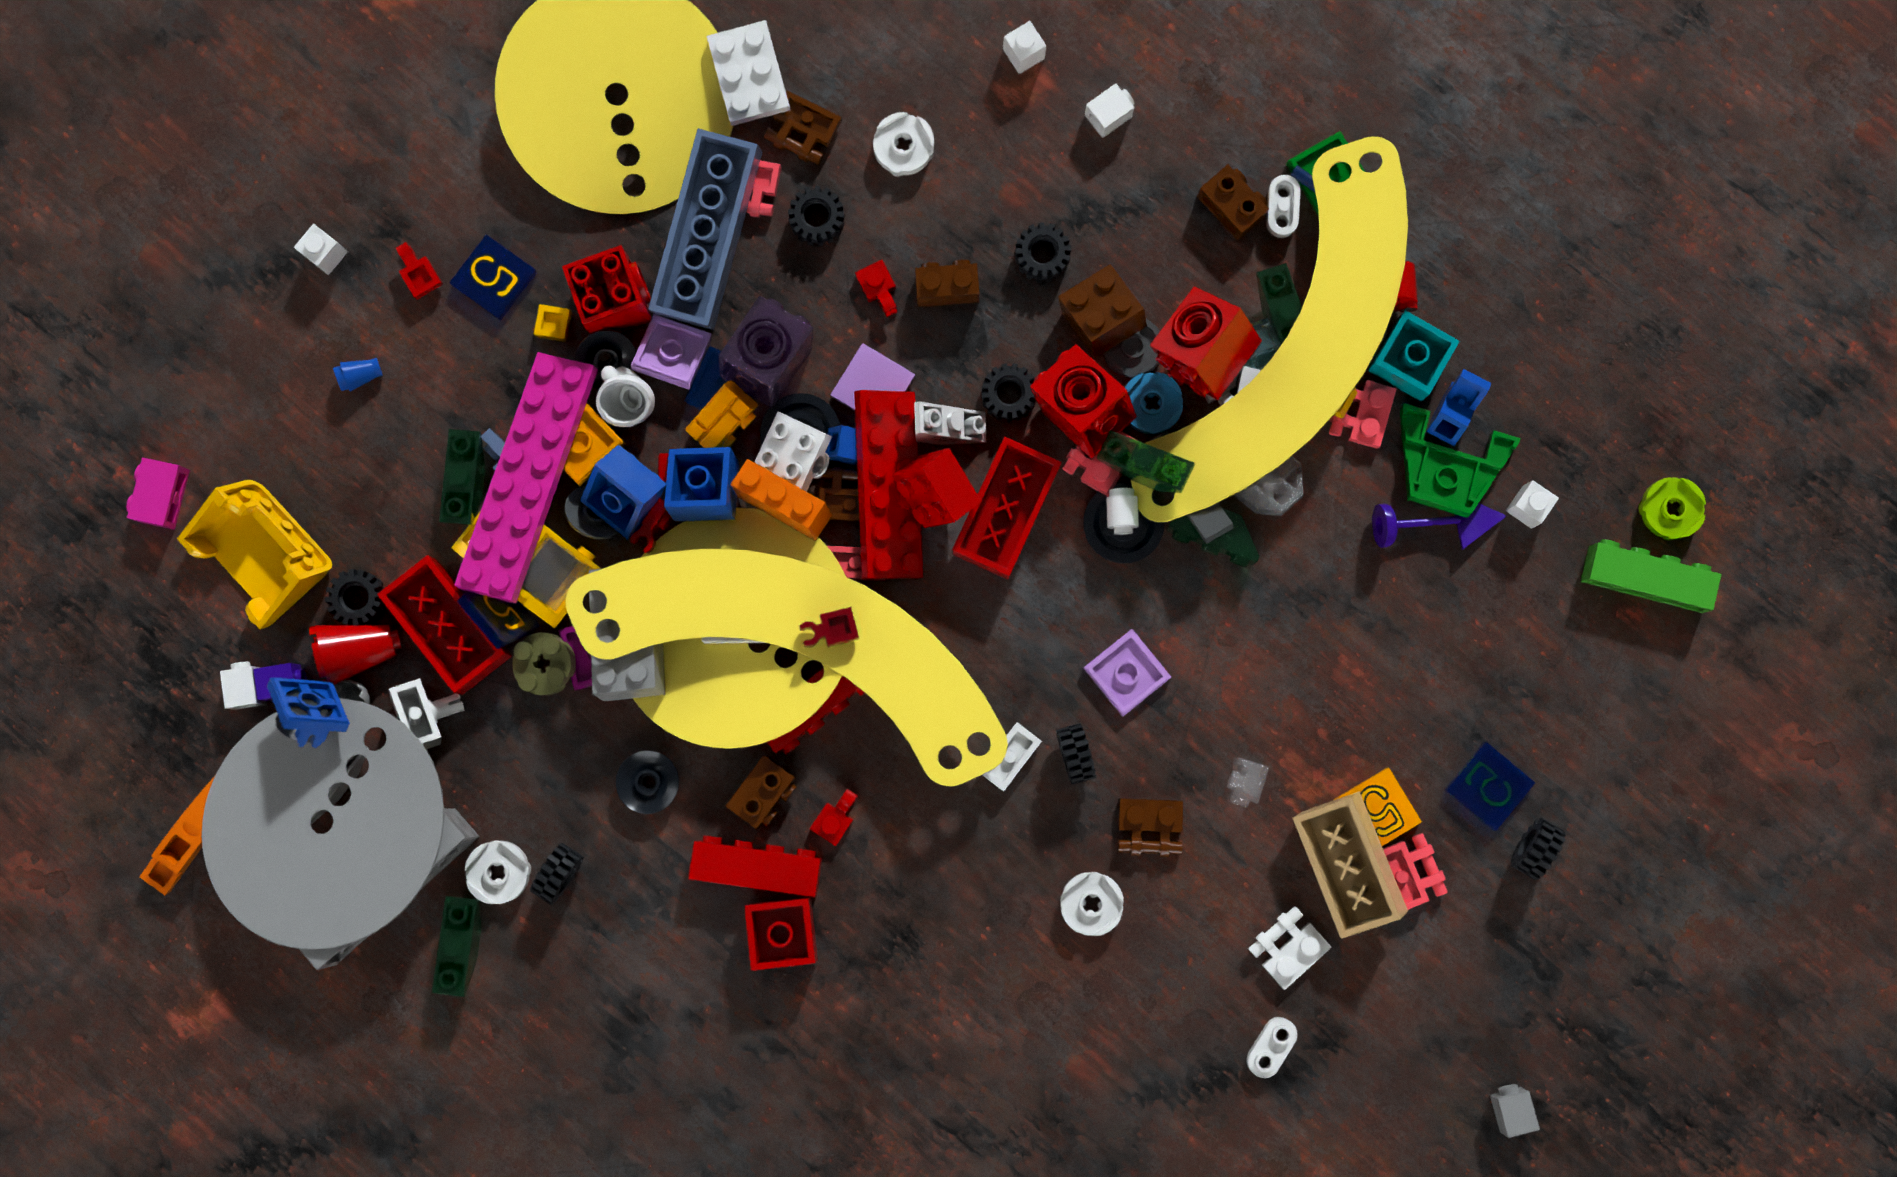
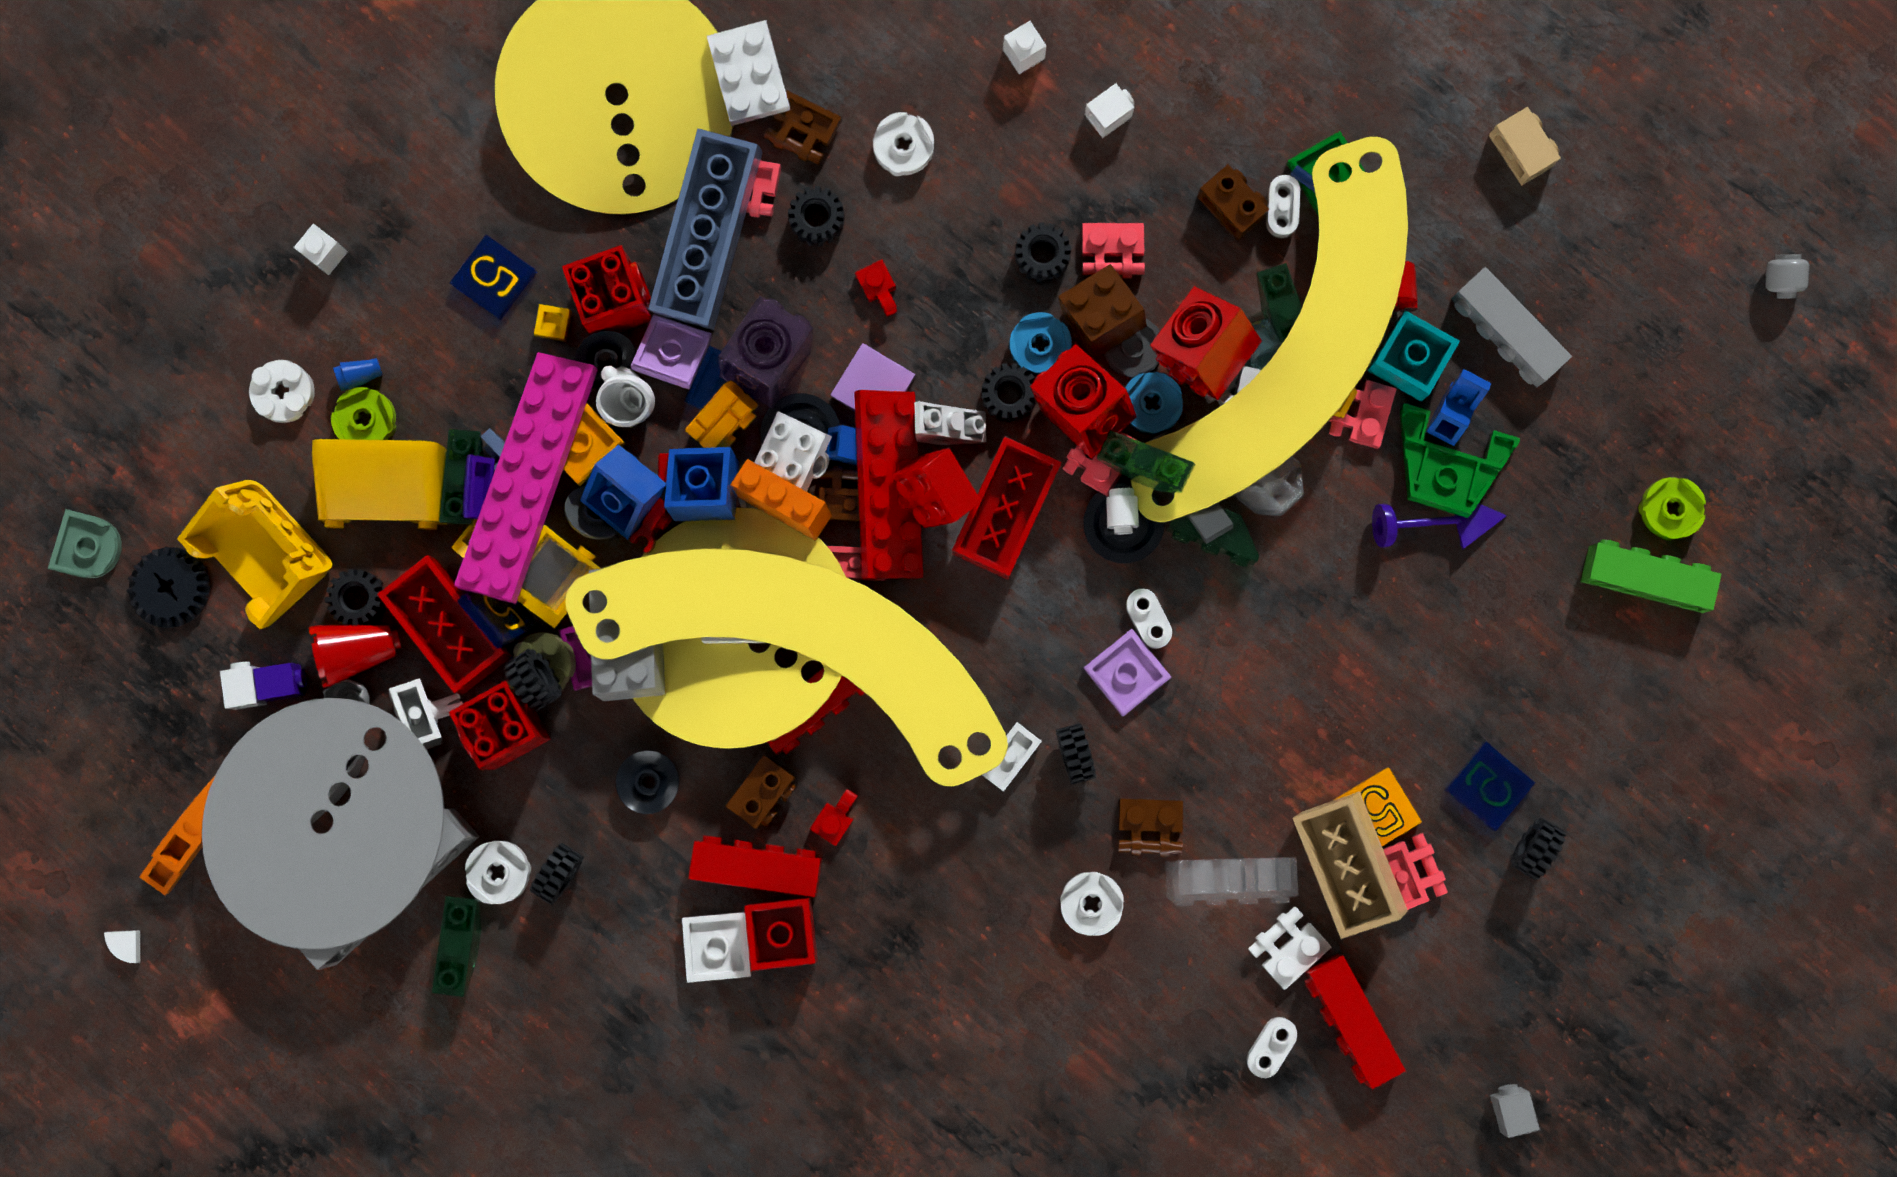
(85, 546): none -> sand green tile
(124, 945): none -> white tile
(157, 493): dark pink brick -> none
(189, 586): none -> black gear
(268, 378): none -> white plate
(307, 709): blue piece -> none
(360, 399): none -> lime plate
(378, 481): none -> yellow windscreen
(417, 274): red plate -> none
(478, 477): none -> dark purple tile
(498, 727): none -> red brick
(533, 679): none -> black tyre
(716, 947): none -> white plate
(835, 627): dark red plate -> none
(947, 283): reddish brown brick -> none
(1025, 334): none -> dark azure plate
(1113, 240): none -> coral plate
(1147, 619): none -> white plate
(1231, 879): none -> clear wedge
(1246, 782): clear brick -> none
(1354, 1021): none -> red brick
(1510, 328): none -> light grey brick
(1525, 145): none -> tan brick
(1532, 504): white brick -> none
(1787, 275): none -> light grey head

